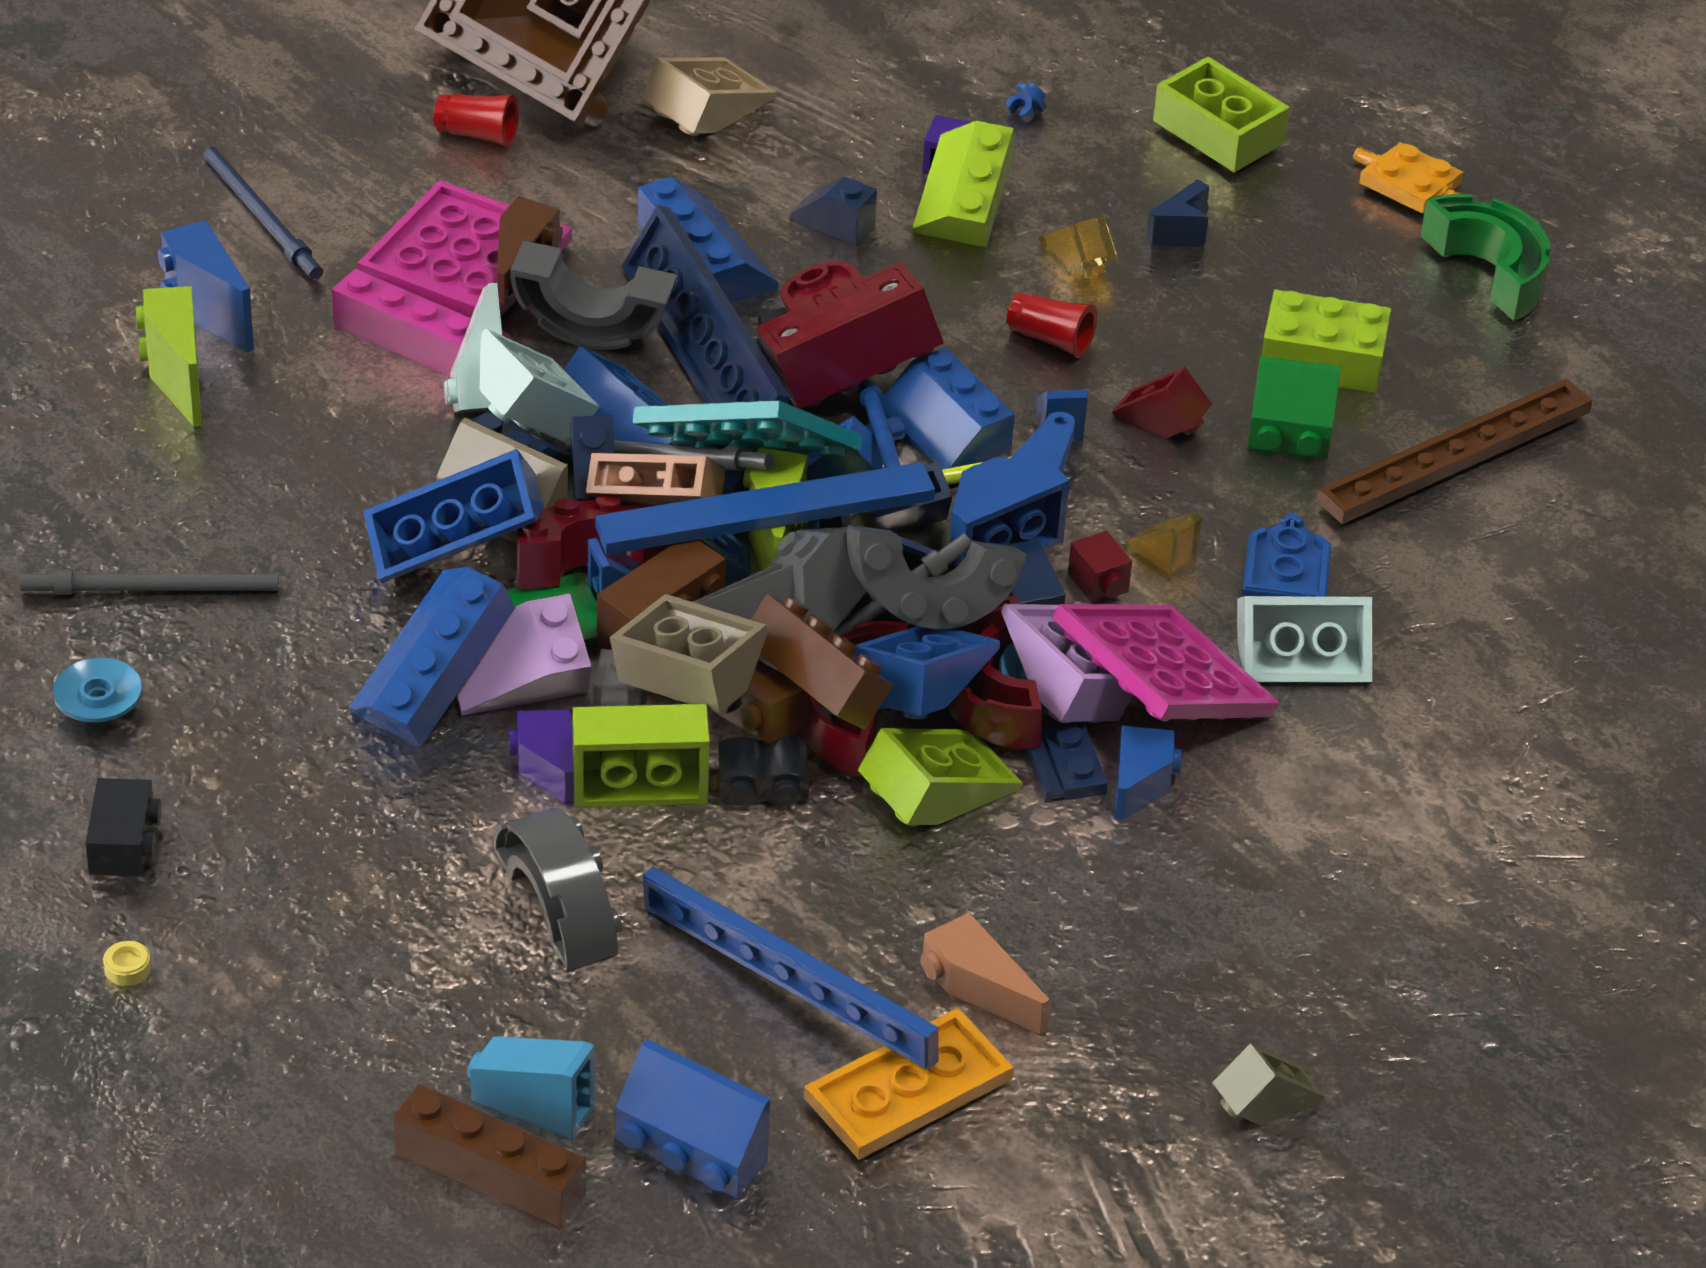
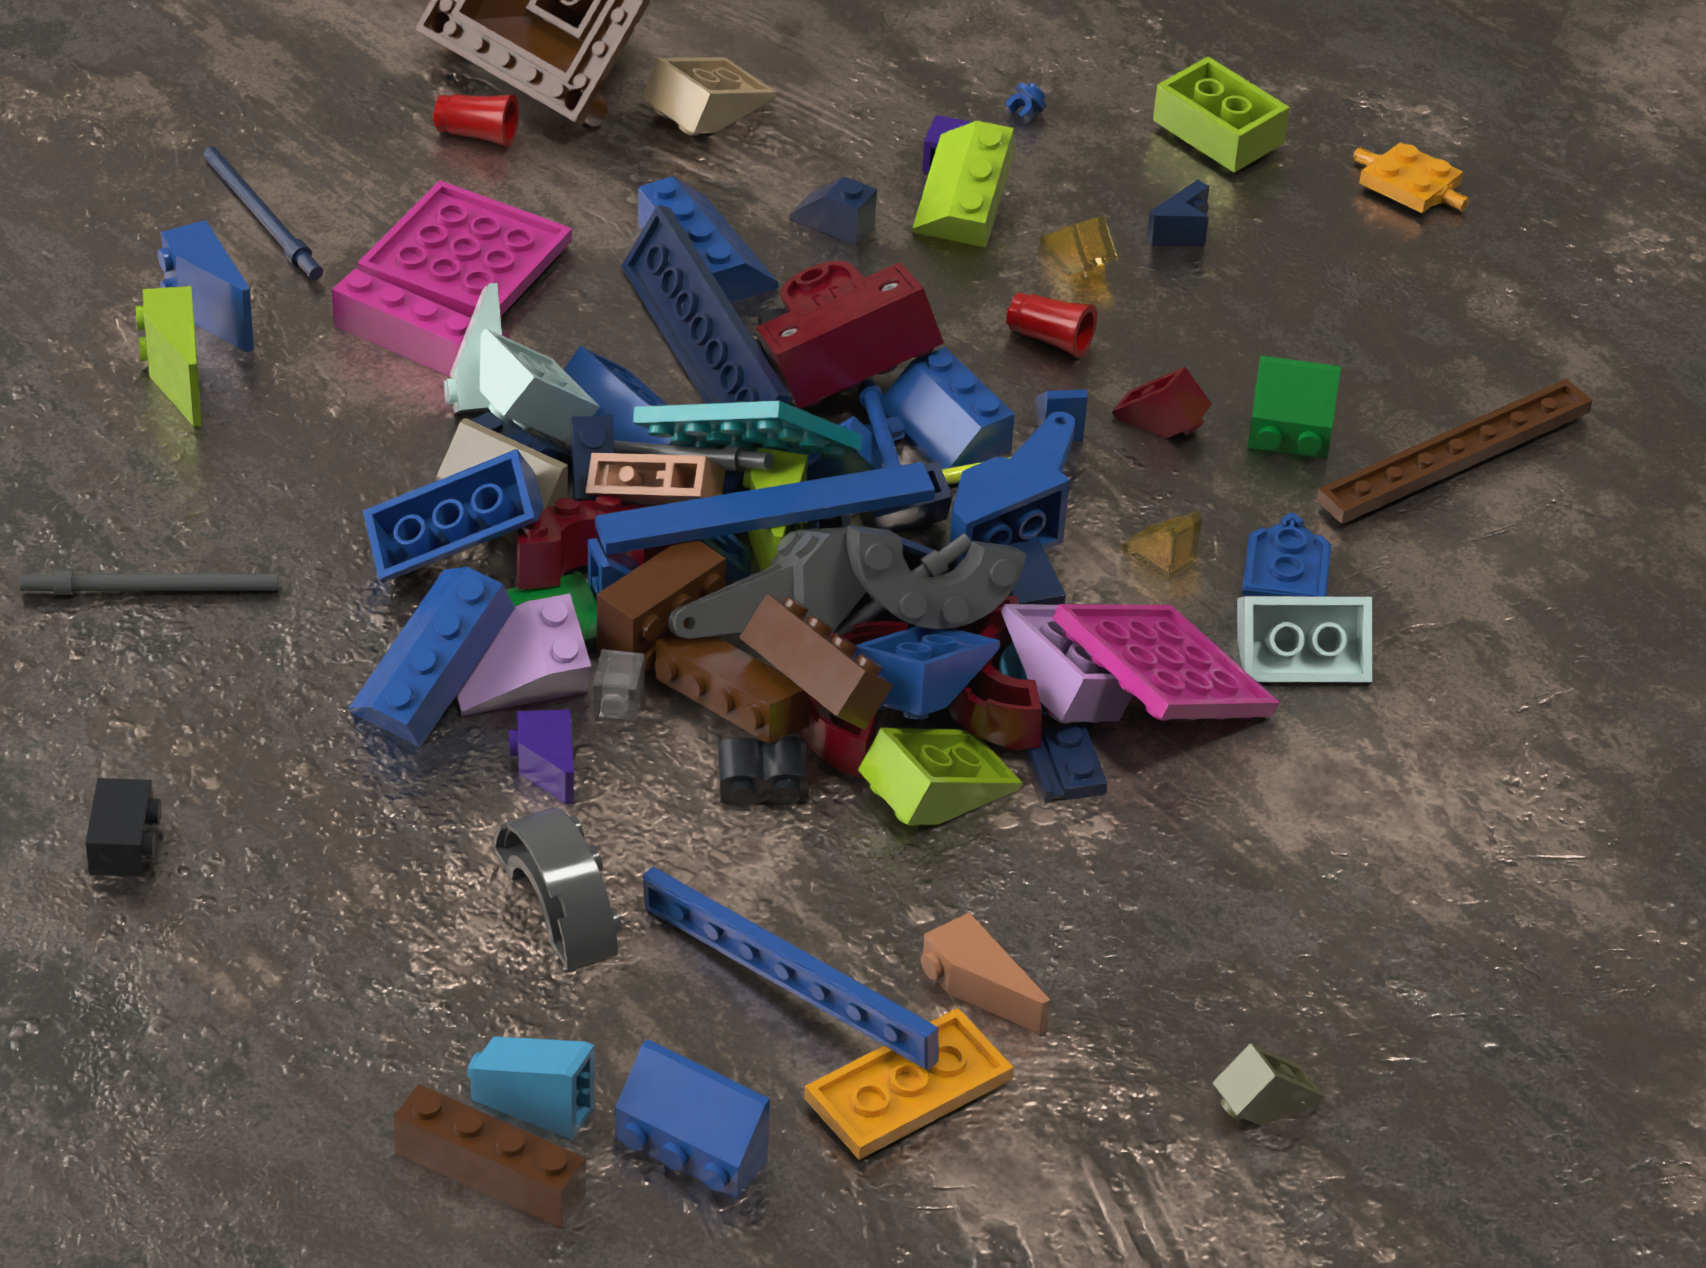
(97, 689): dark azure dish -> none
(127, 963): light yellow tile -> none
(527, 222): reddish brown slope -> none
(586, 313): dark grey brick -> none
(640, 755): lime brick -> none
(689, 652): dark tan slope -> none
(1099, 567): dark red brick -> none
(1144, 768): blue slope -> none
(1330, 334): lime brick -> none
(1500, 236): green brick -> none

